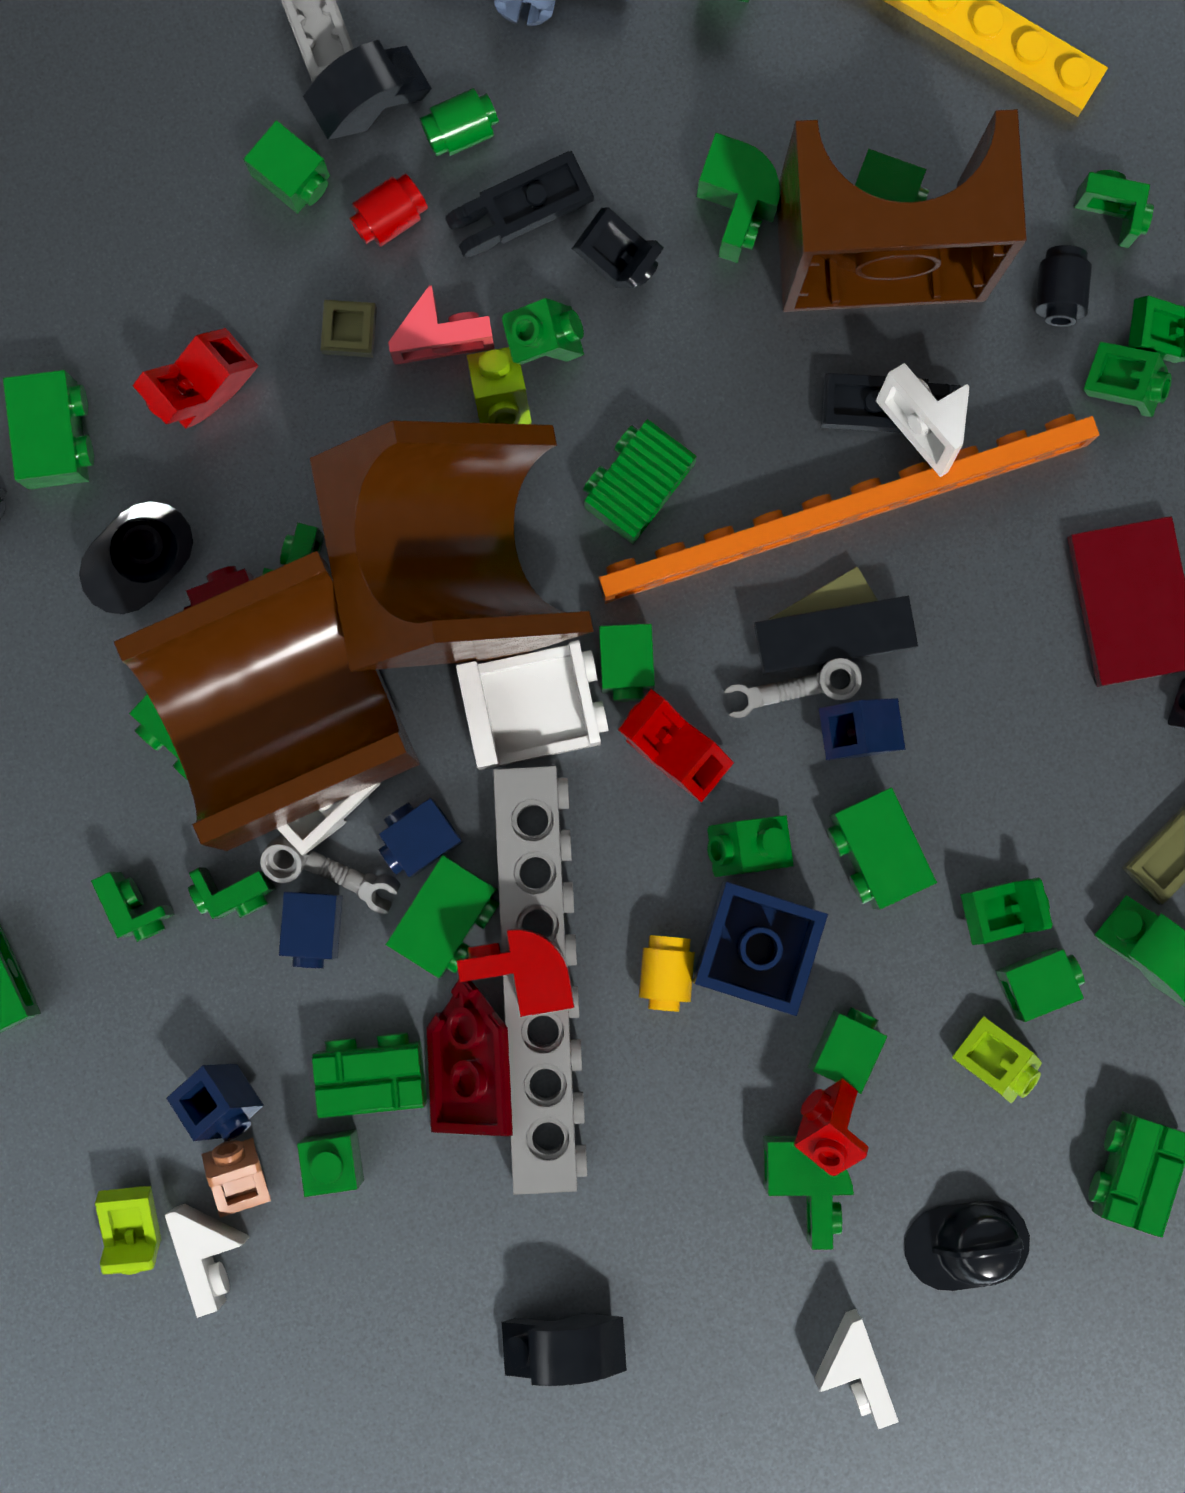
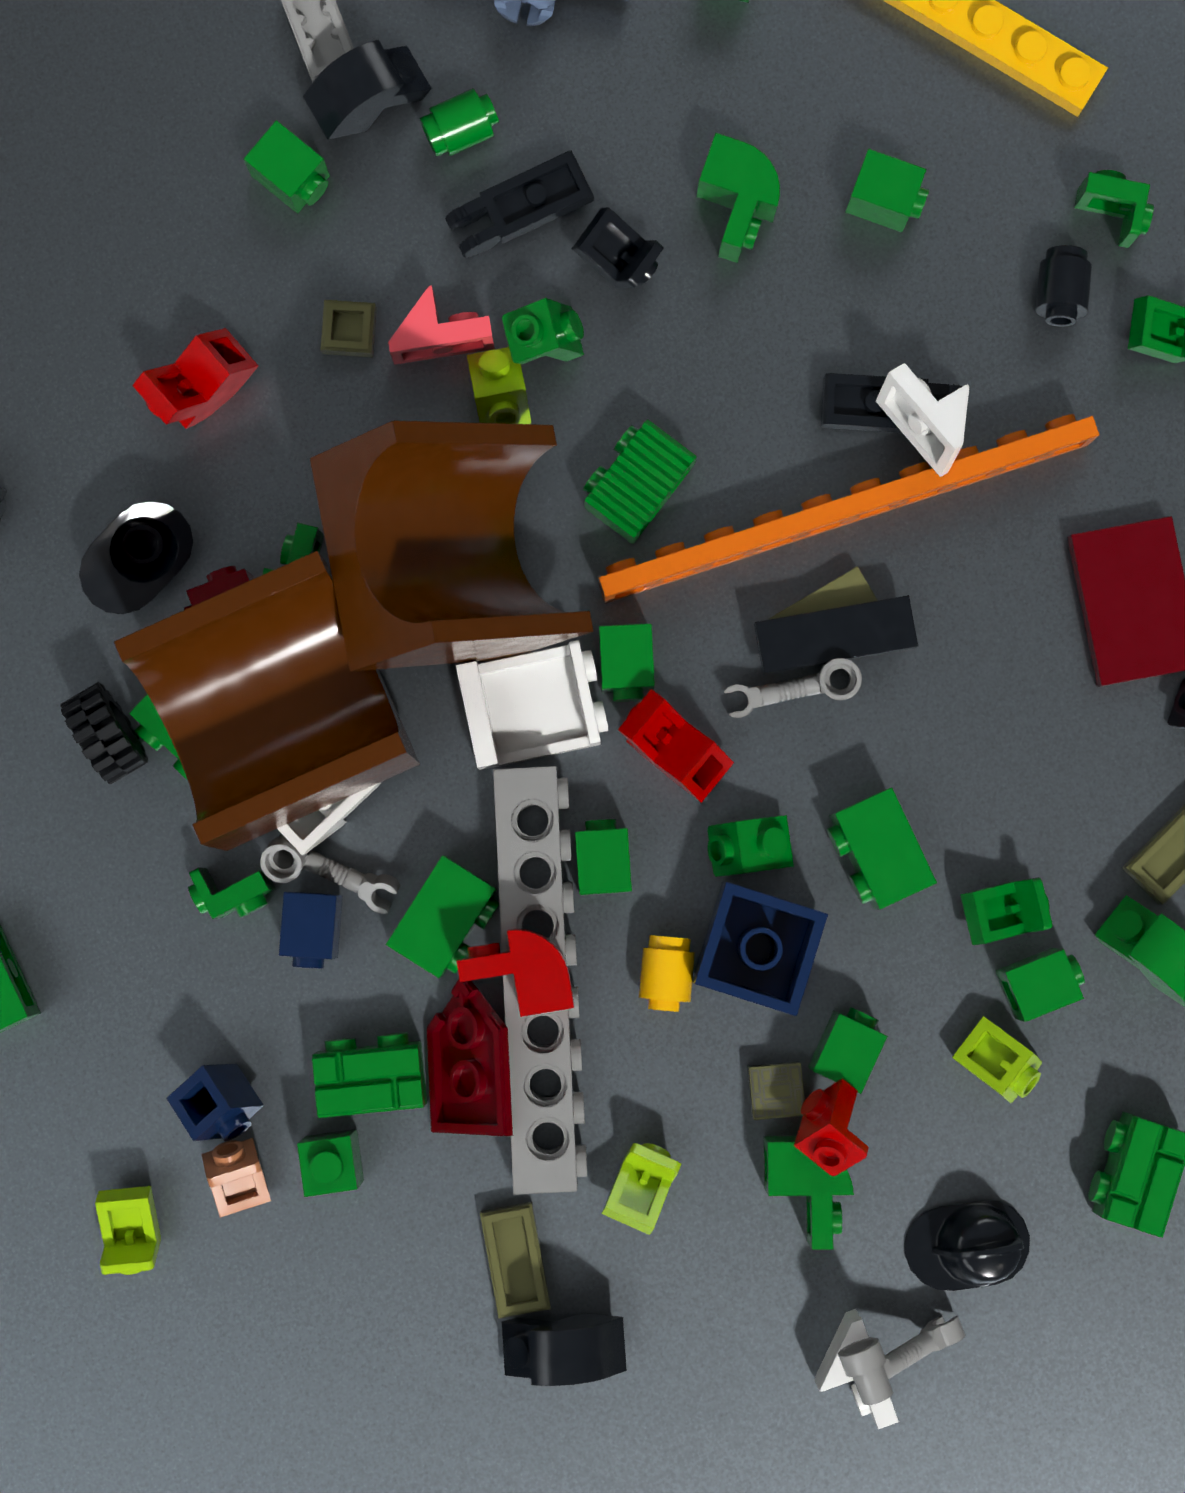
(48, 429): green brick -> none
(104, 733): none -> black tyre
(121, 902): green bracket -> none
(196, 1241): white slope -> none
(388, 210): red brick -> none
(417, 837): dark blue brick -> none
(515, 1260): none -> olive tile
(603, 858): none -> green brick
(641, 1186): none -> lime bracket
(776, 1090): none -> olive tile
(862, 728): dark blue brick -> none
(872, 1369): none -> light grey brick
(874, 252): reddish brown piece -> none
(1129, 377): green bracket -> none

